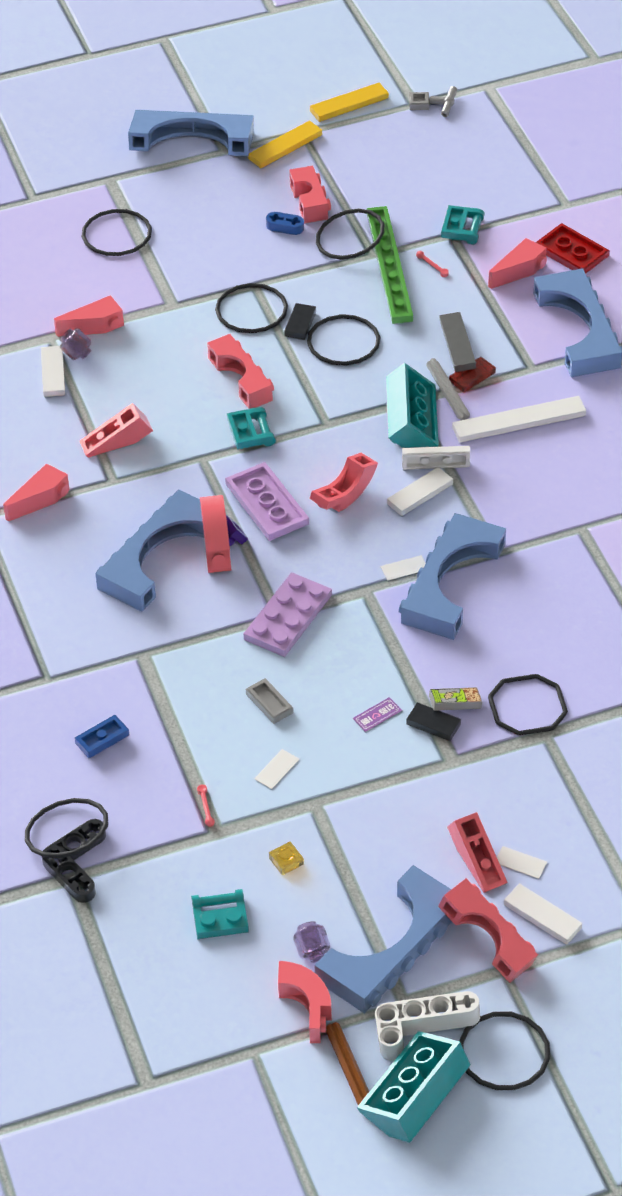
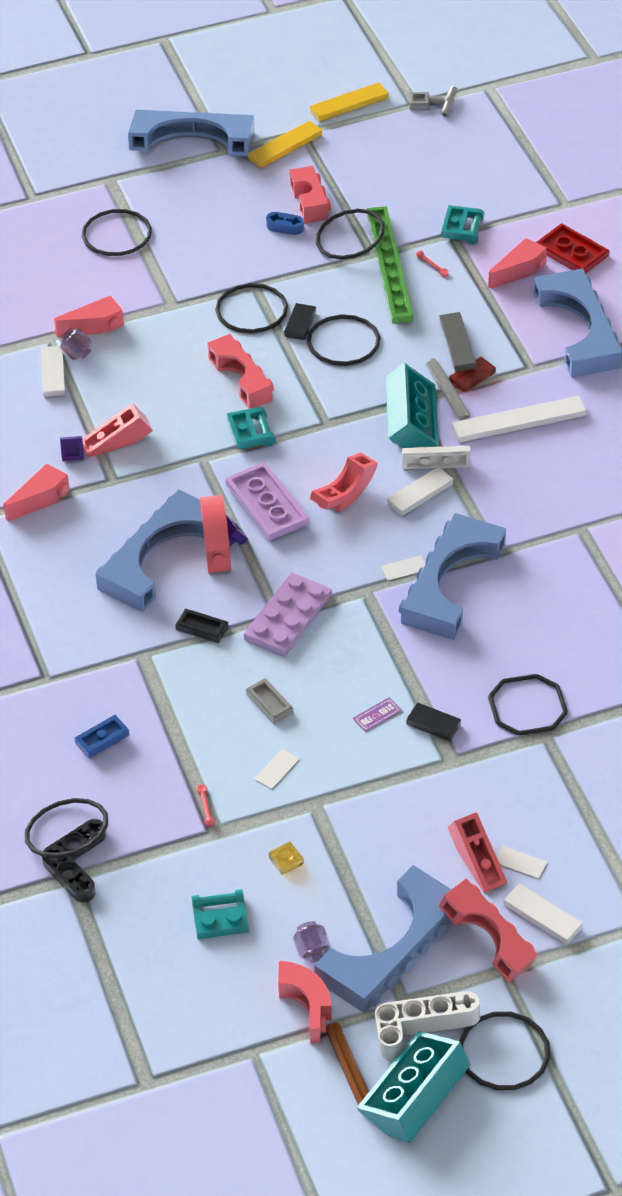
(72, 448): none -> dark purple tile
(202, 625): none -> black tile
(455, 698): tile -> none

